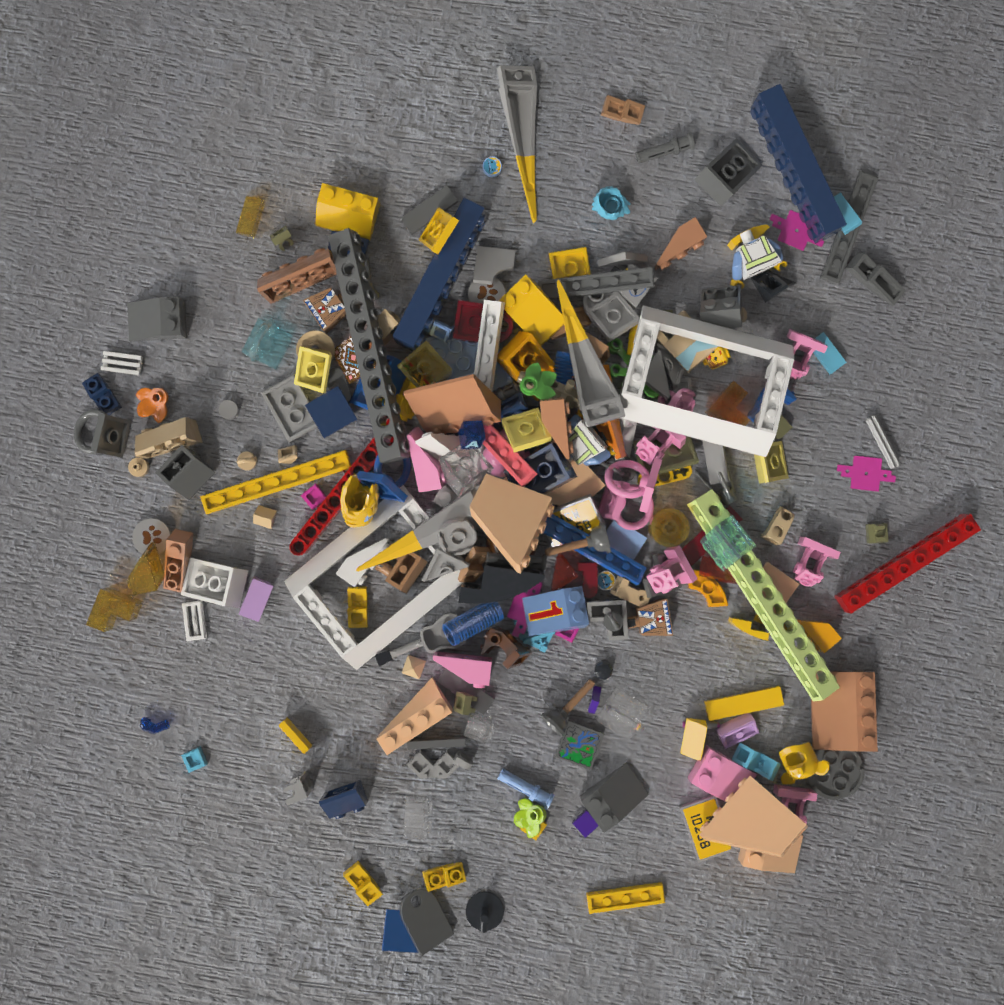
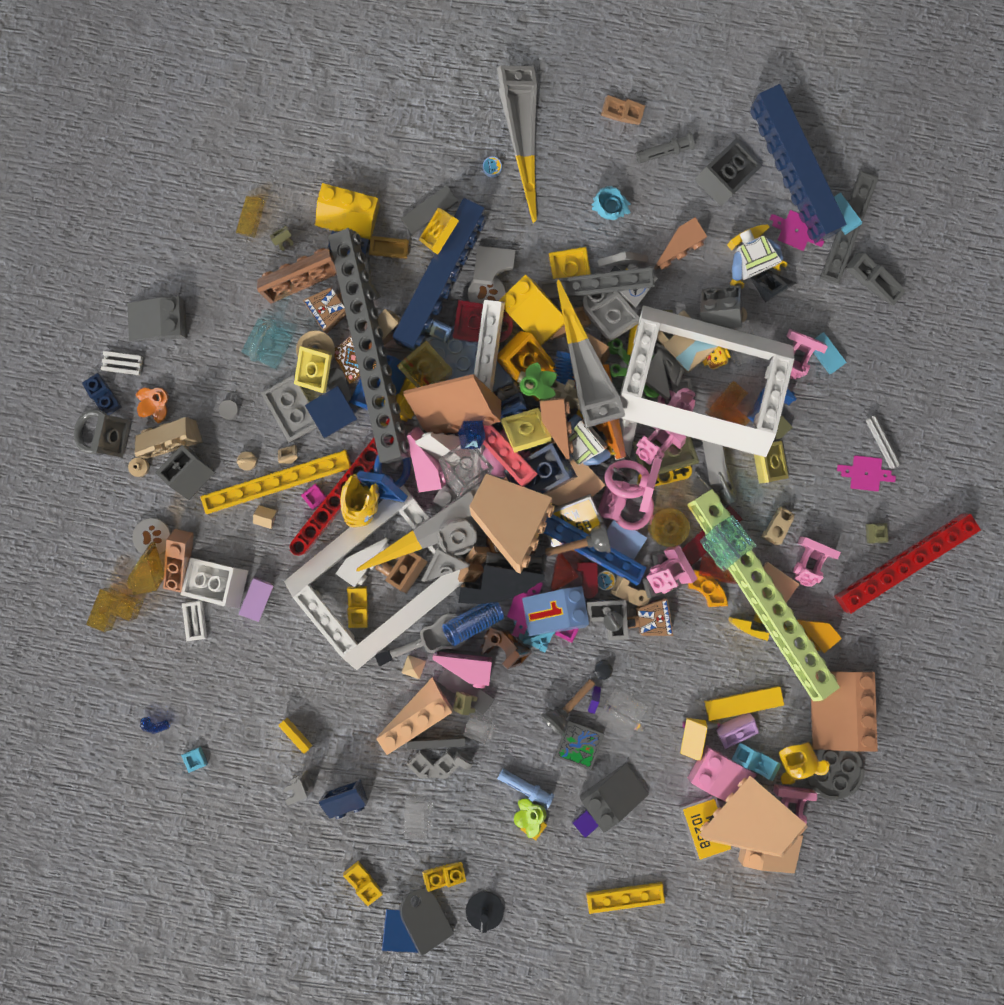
(389, 247): none -> pearl gold tile

